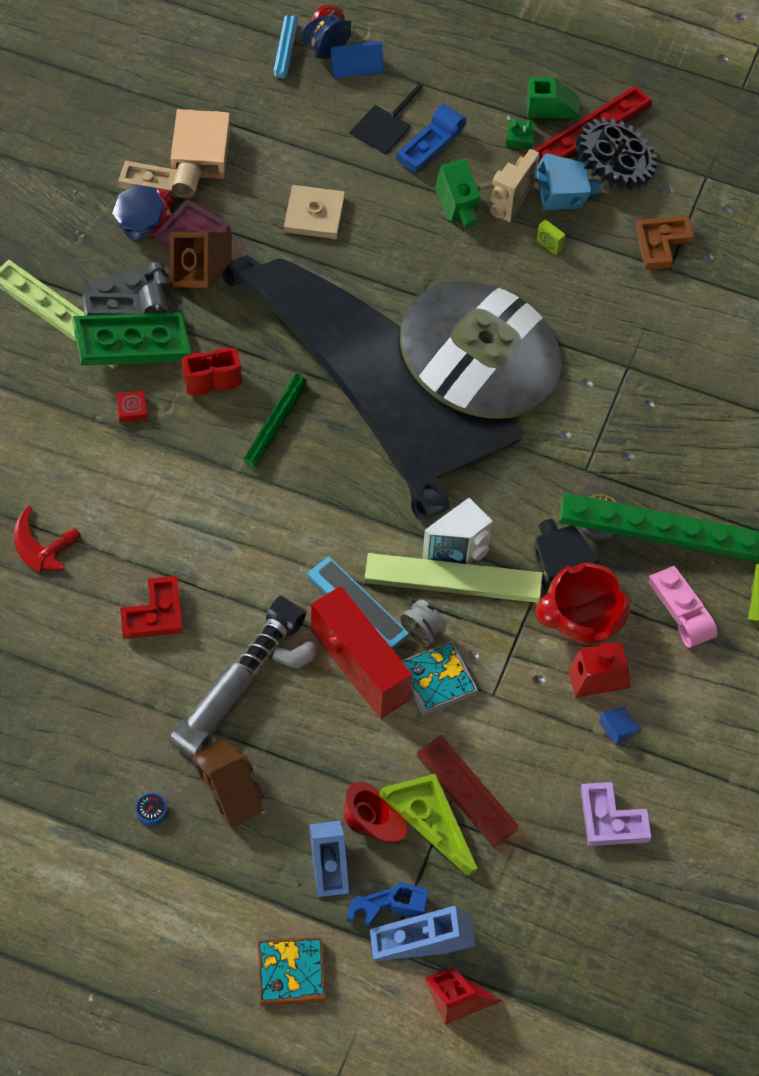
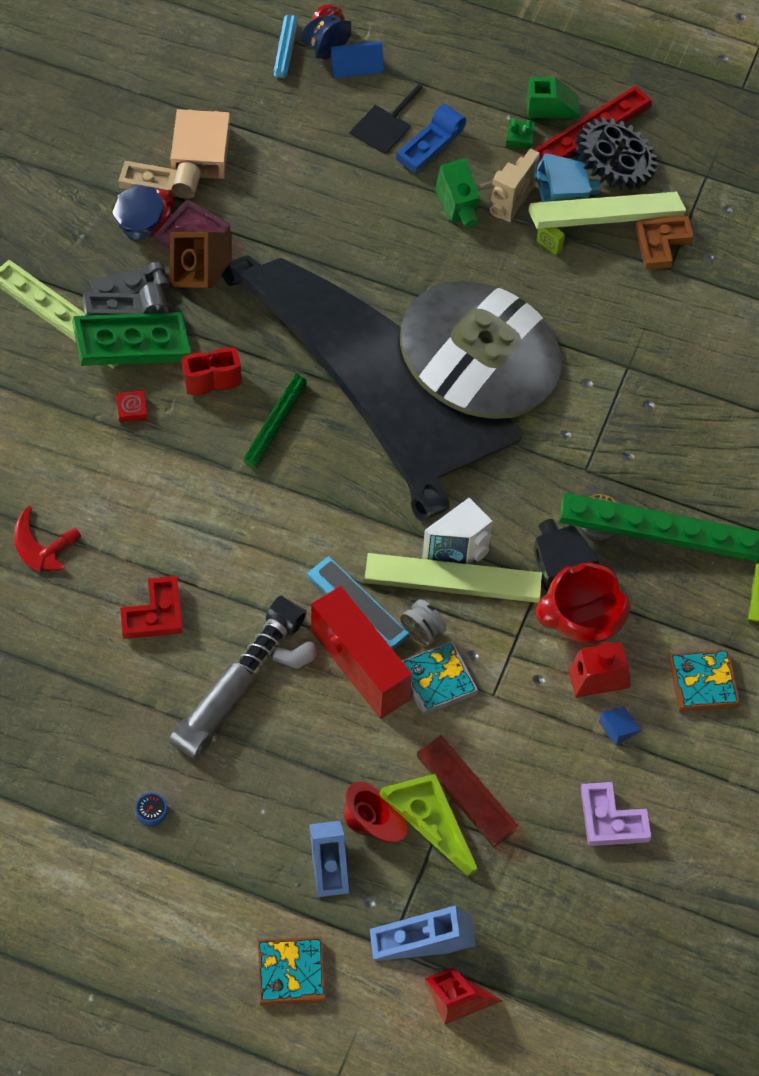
(229, 780): reddish brown brick -> none
(314, 211): tan plate -> none
(373, 903): blue piece -> none
(606, 210): none -> yellowish green tile
(693, 619): bright pink plate -> none
(704, 680): none -> tile

